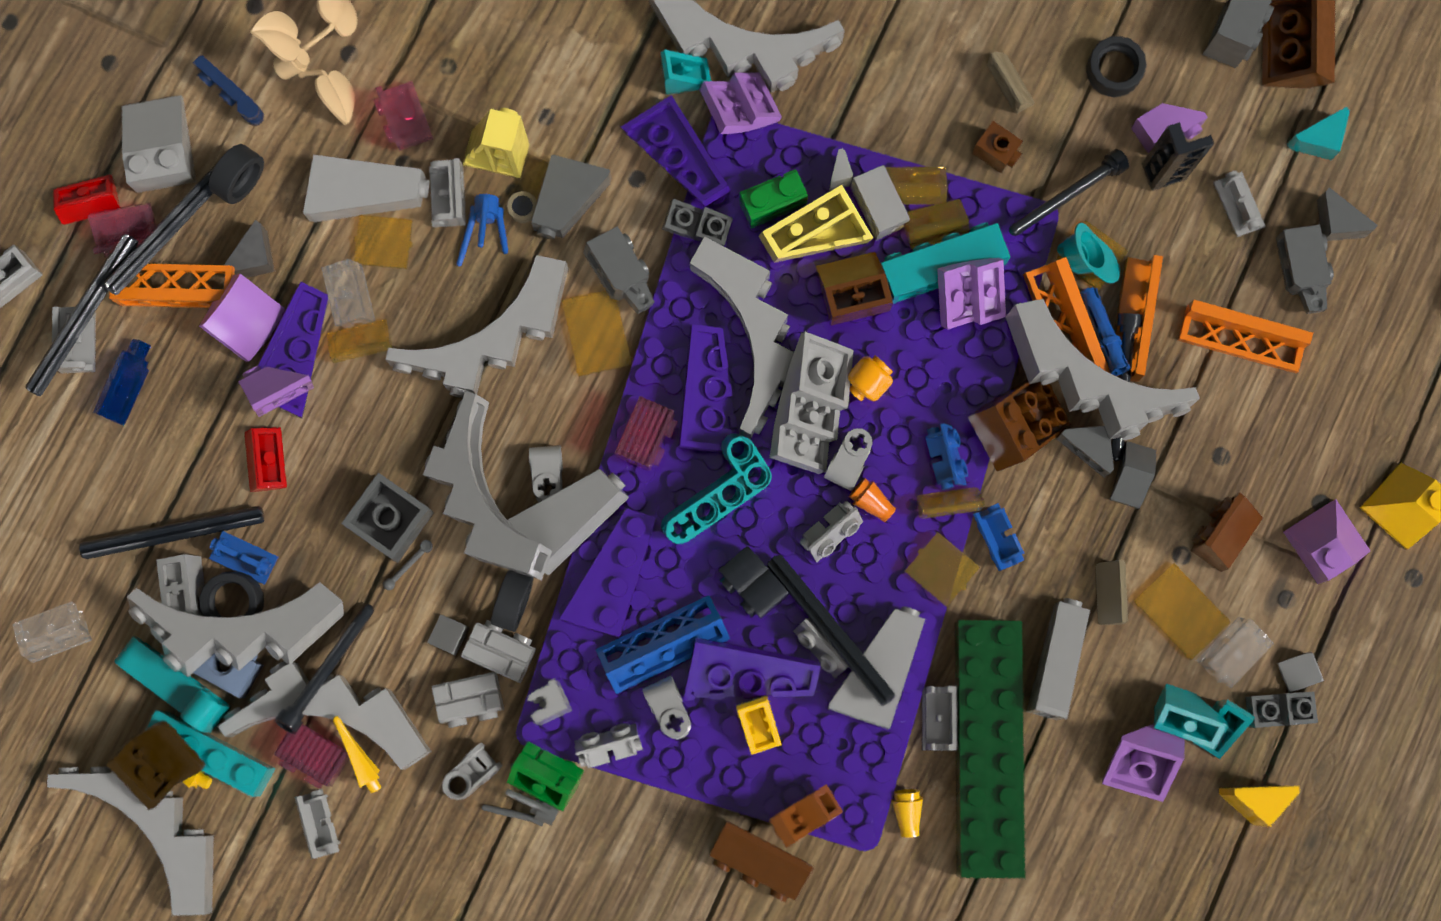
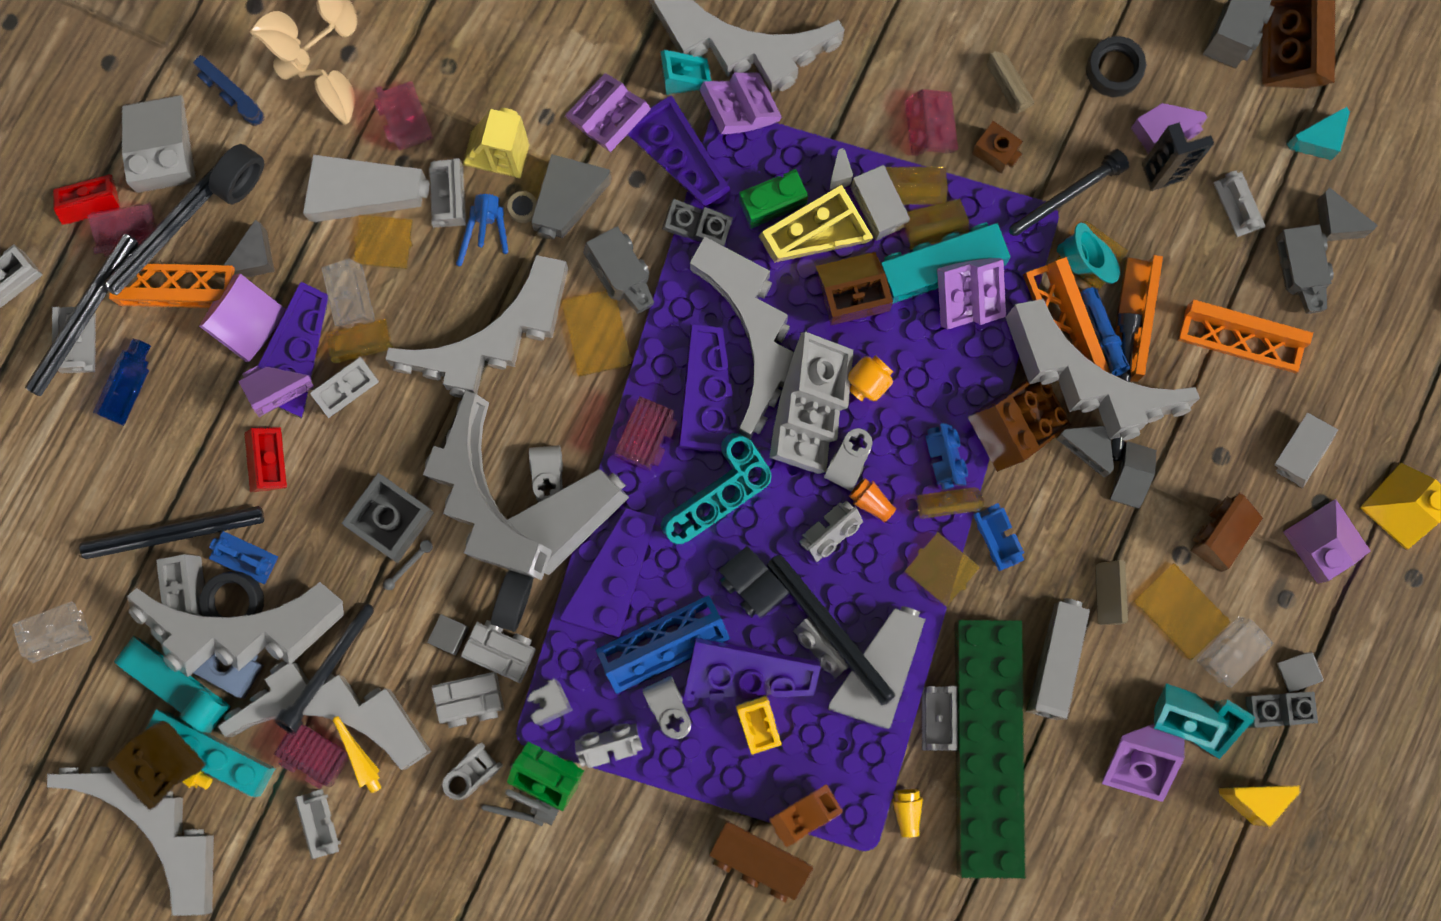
(344, 387): none -> light grey hinge
(607, 112): none -> medium lavender slope
(931, 122): none -> clear pink bracket
(1305, 449): none -> light grey hinge

